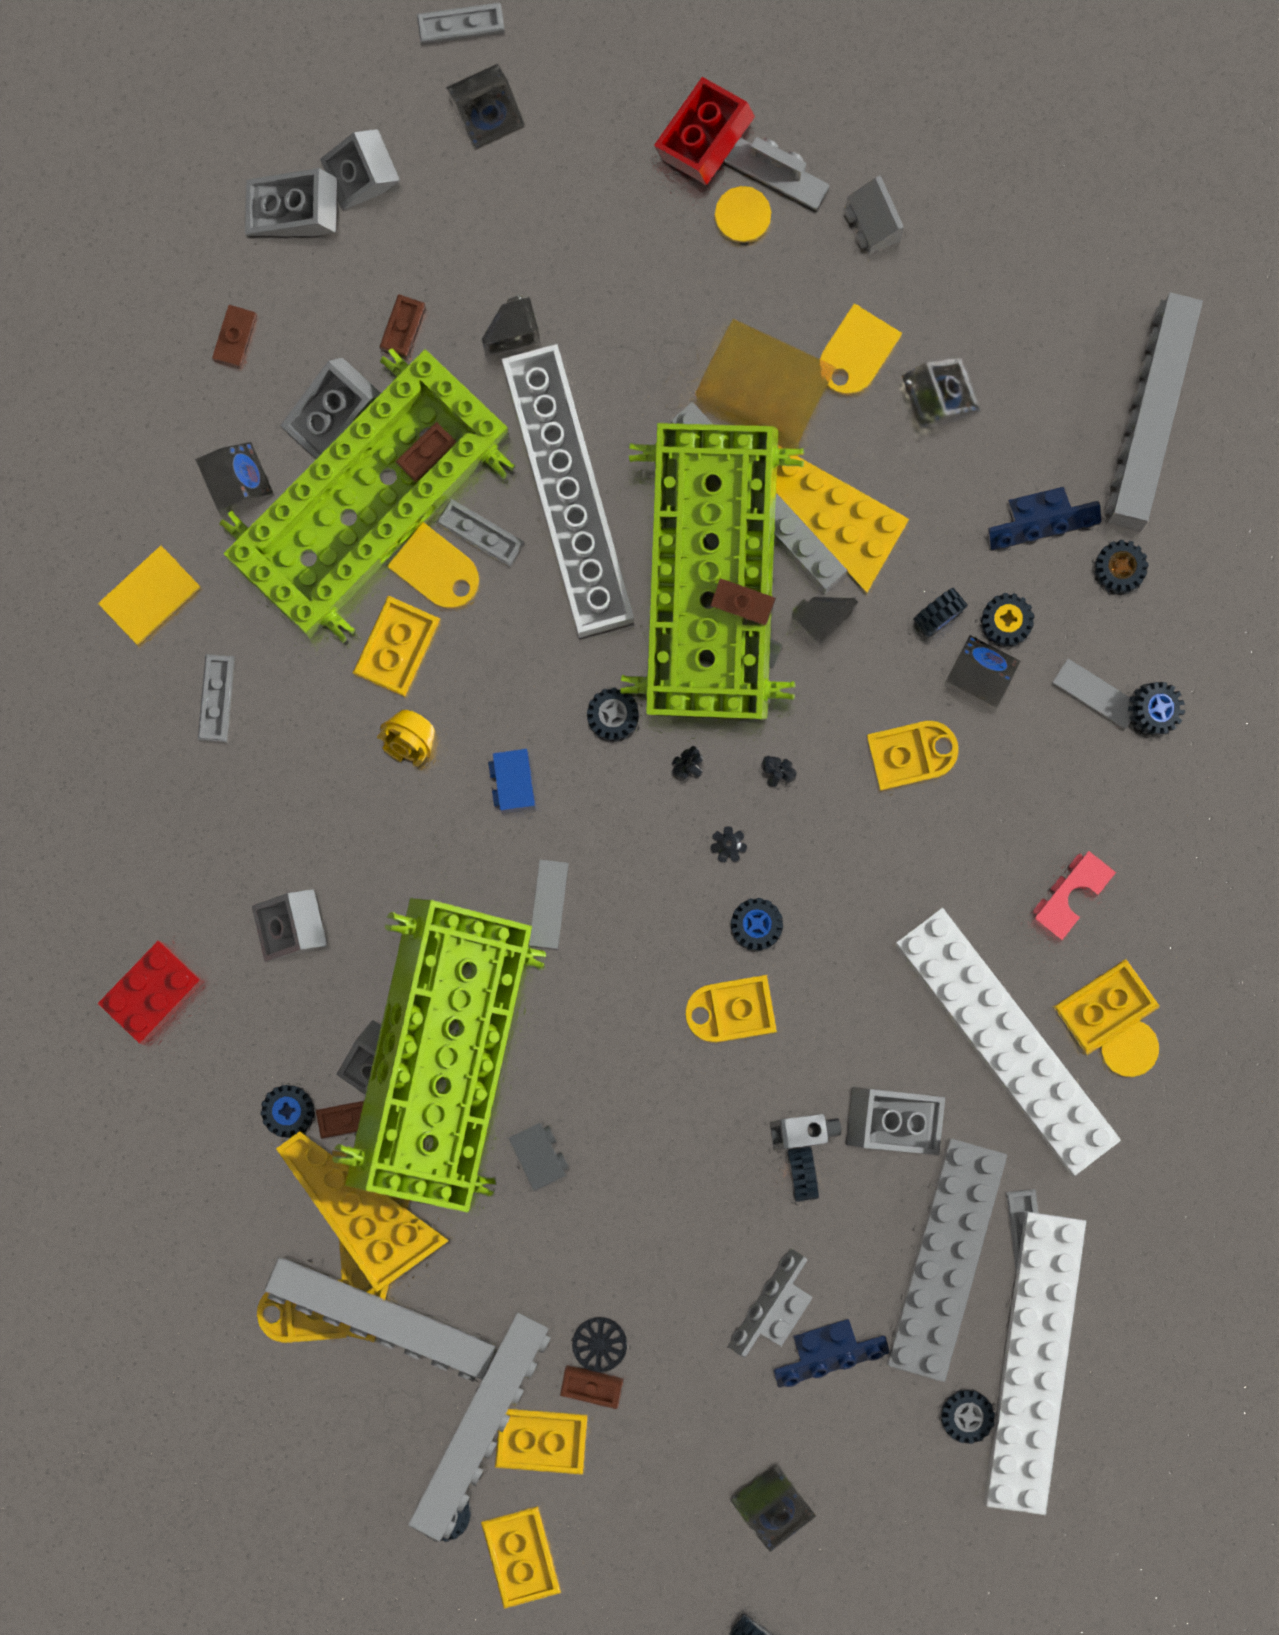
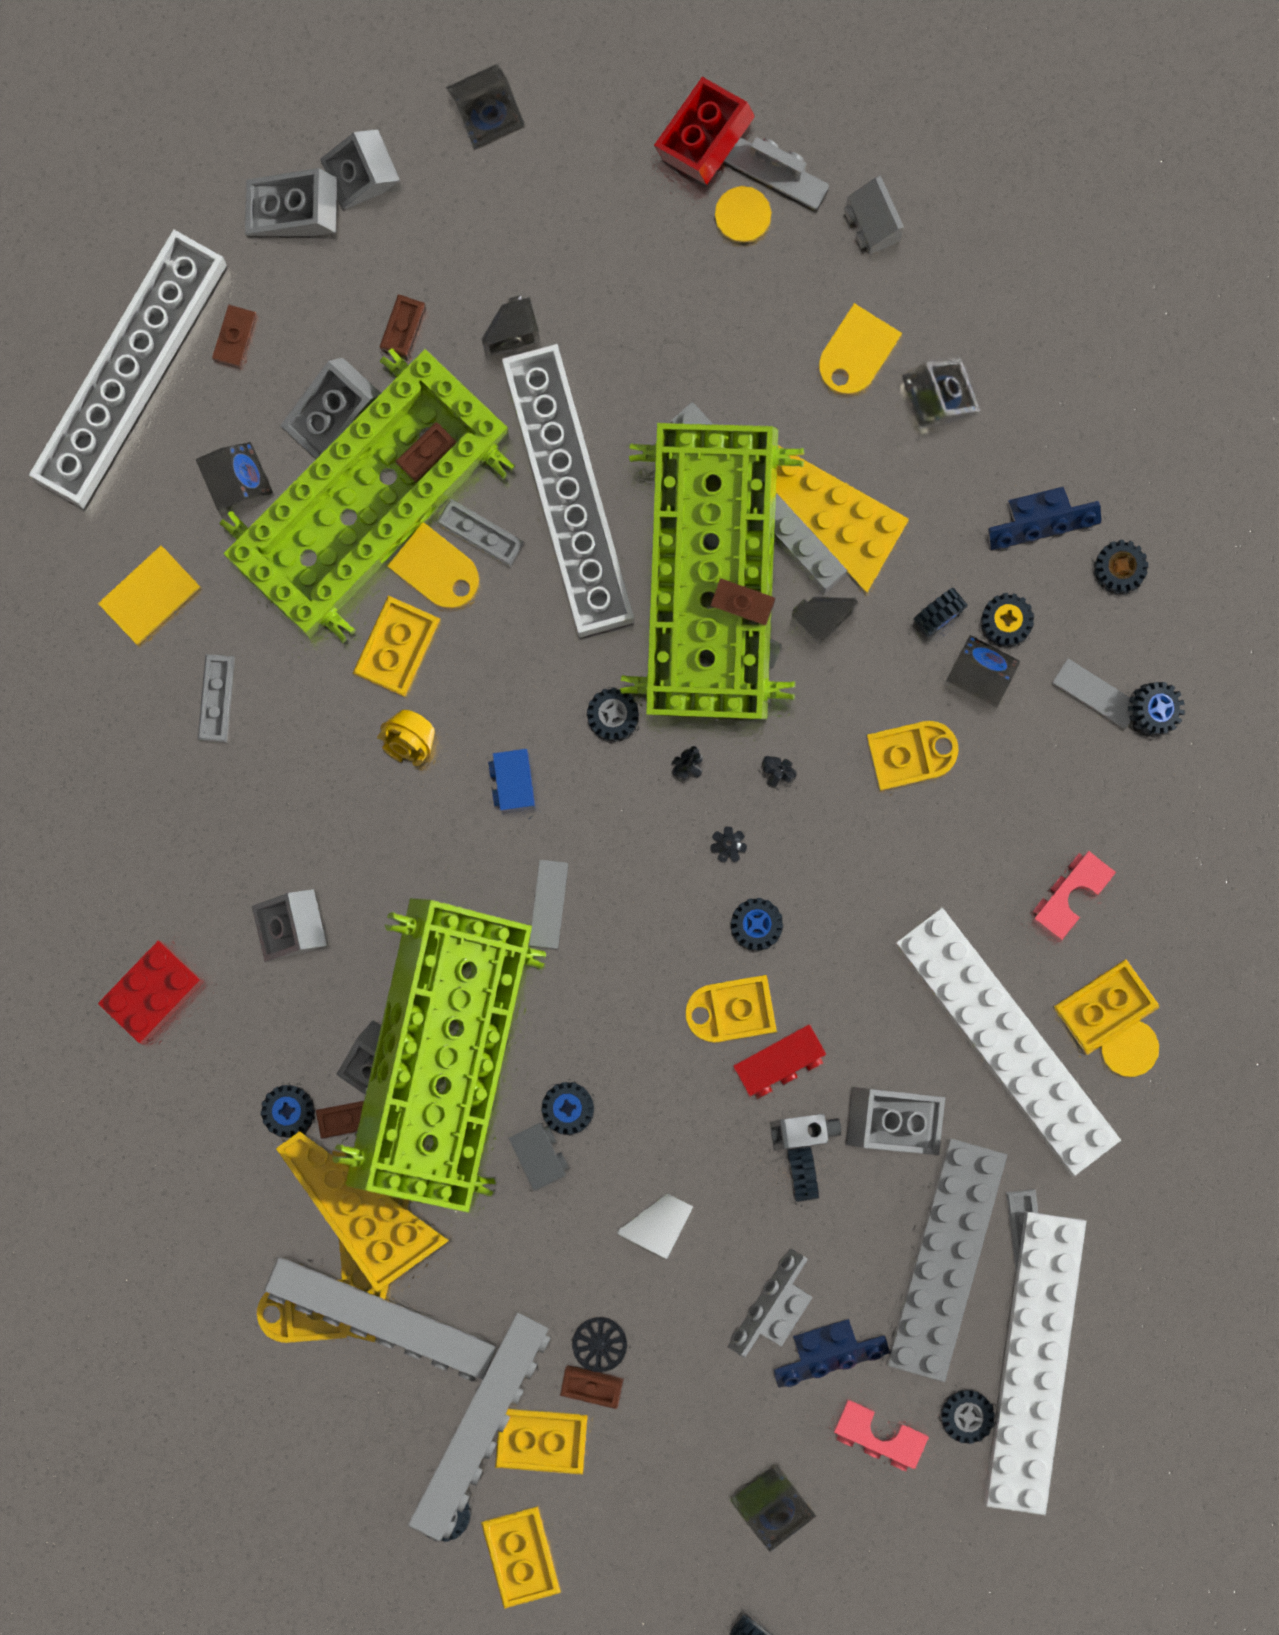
(128, 369): none -> white brick
(460, 23): light grey tile -> none
(567, 1117): none -> black wheel
(658, 1225): none -> white slope
(765, 381): clear yellow slope -> none
(780, 1062): none -> red brick
(903, 1448): none -> coral arch
(1155, 411): light grey brick -> none

